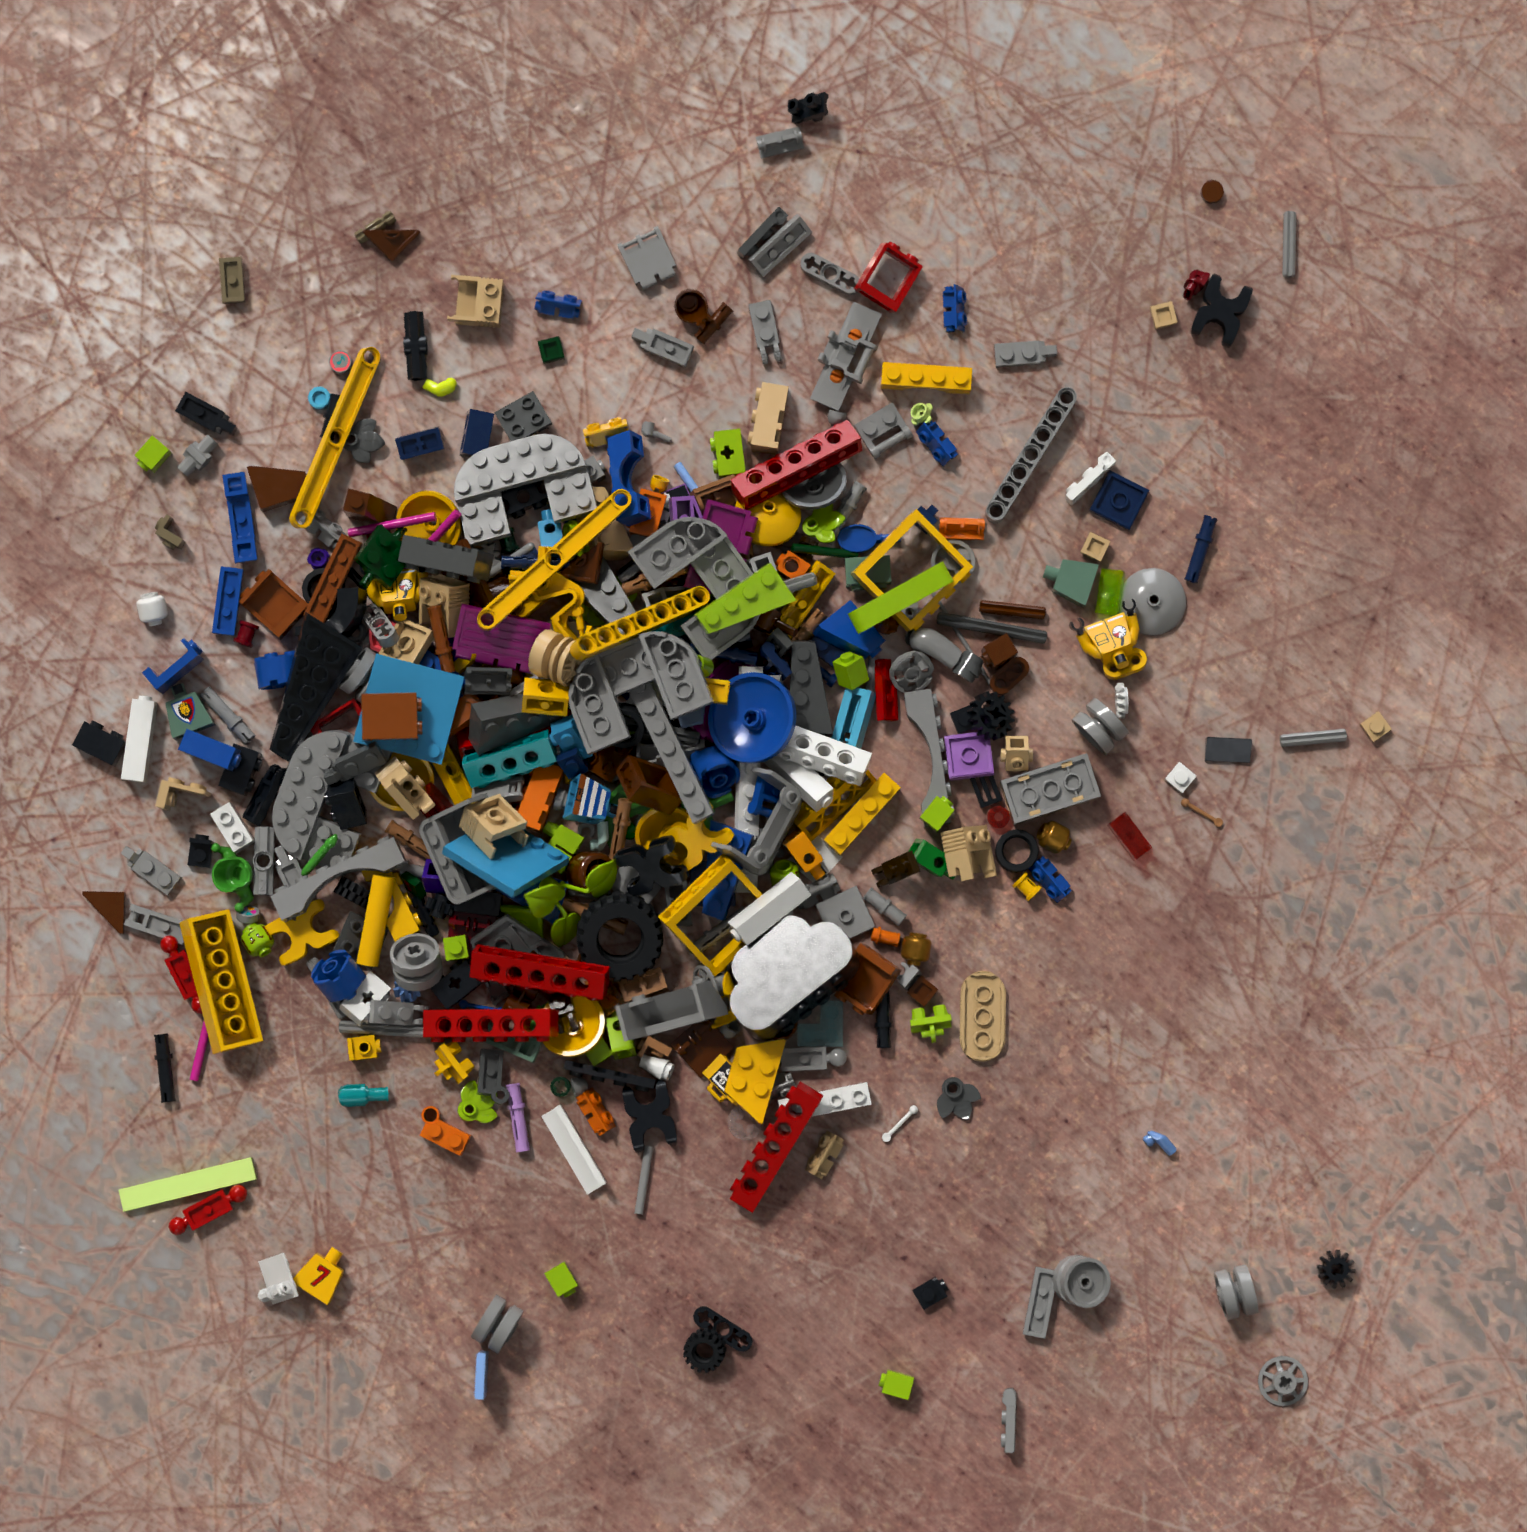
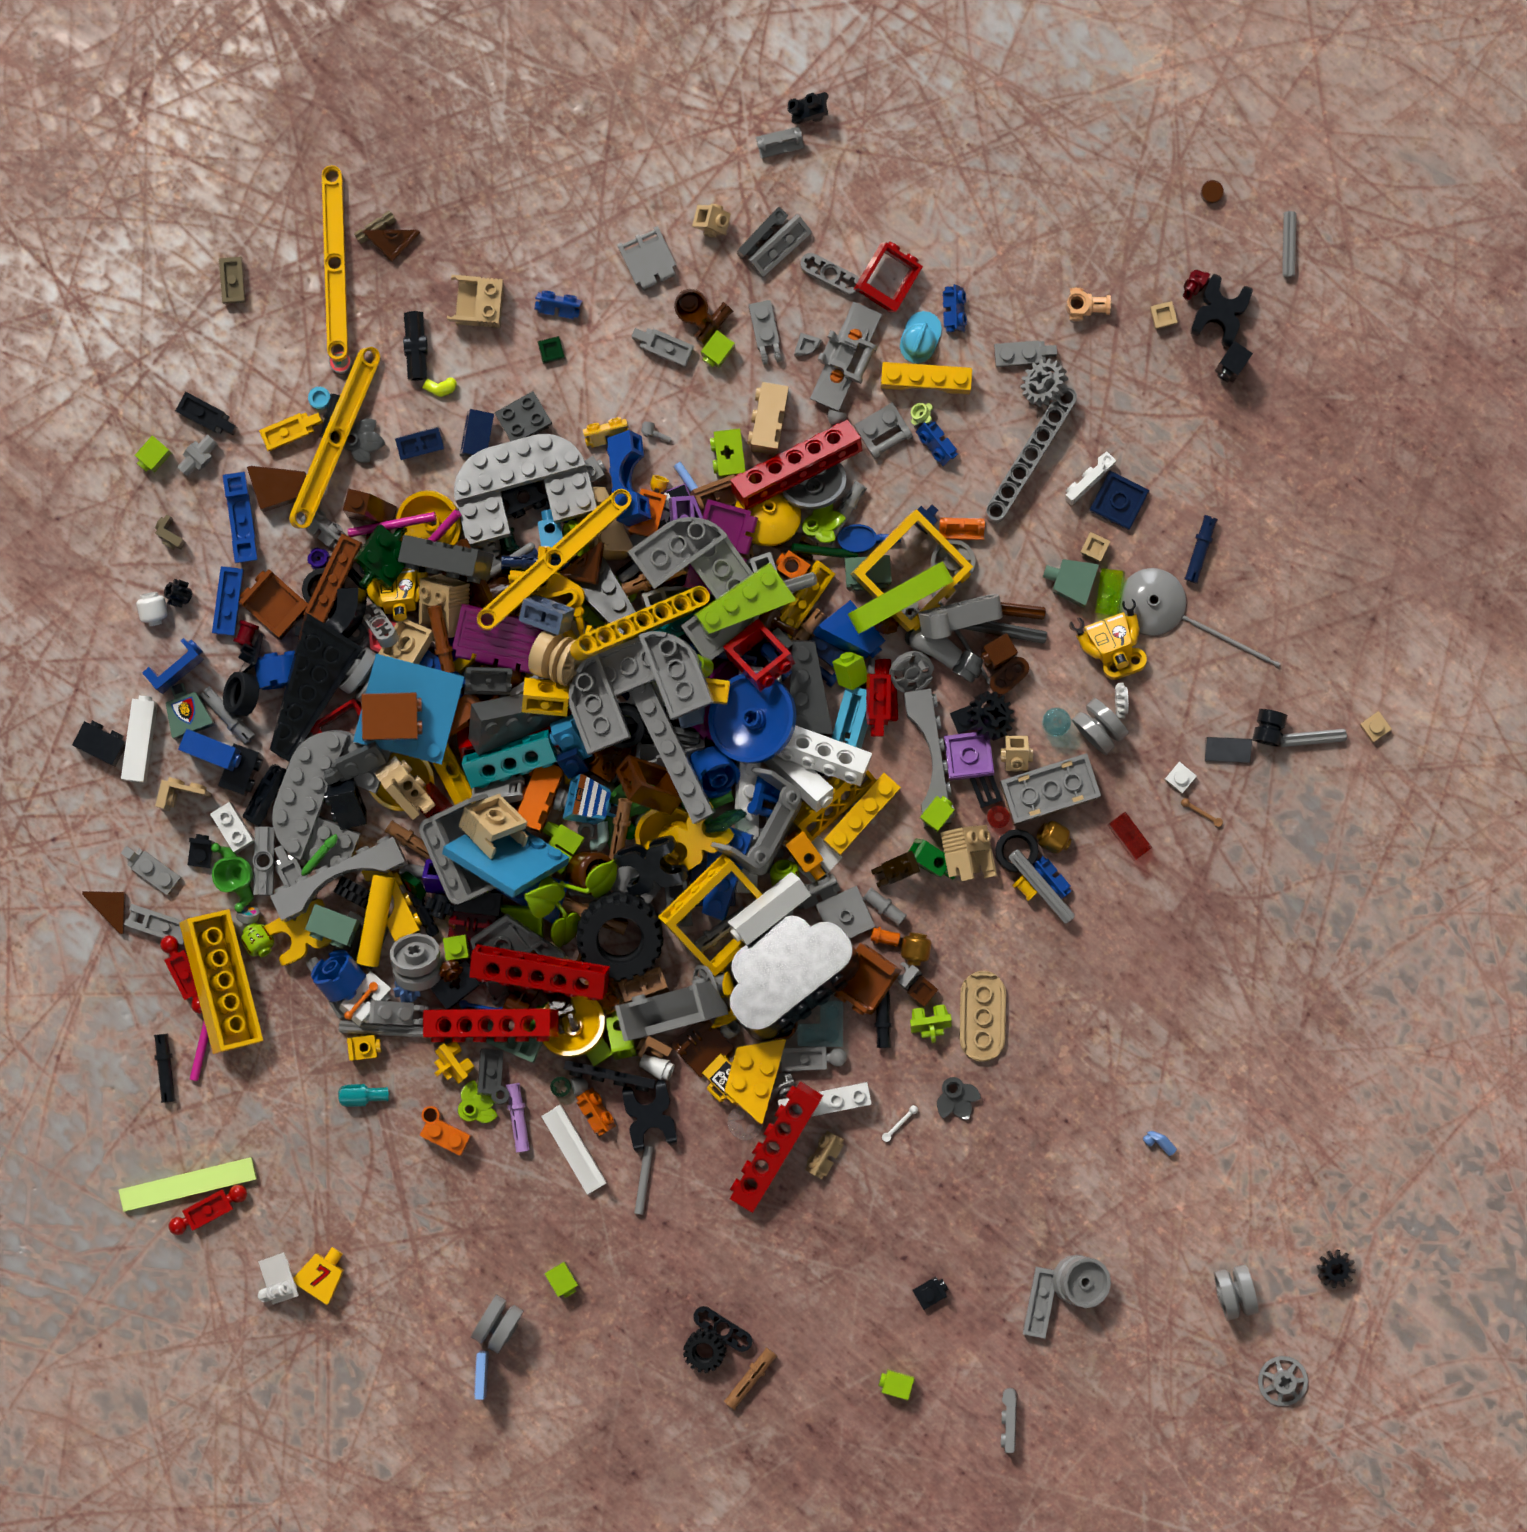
(178, 593): none -> black gear
(241, 694): none -> black tyre
(250, 654): none -> black piece
(289, 430): none -> yellow hinge
(332, 925): none -> sand green brick
(334, 248): none -> yellow beam
(372, 988): none -> orange hinge
(450, 970): none -> reddish brown plate
(546, 614): none -> sand blue brick
(716, 220): none -> tan brick
(717, 350): none -> lime brick
(725, 820): none -> clear green tile
(745, 641): none -> red window
(750, 1378): none -> medium nougat pin
(806, 345): none -> light grey tile
(878, 702): none -> red hinge
(920, 337): none -> medium azure piece
(940, 621): none -> light grey beam
(1041, 886): none -> light grey axle
(1044, 382): none -> light grey gear
(1051, 729): none -> clear light blue head
(1089, 304): none -> light nougat connector
(1231, 641): none -> light grey piece
(1233, 362): none -> black brick
(1269, 727): none -> black wheel

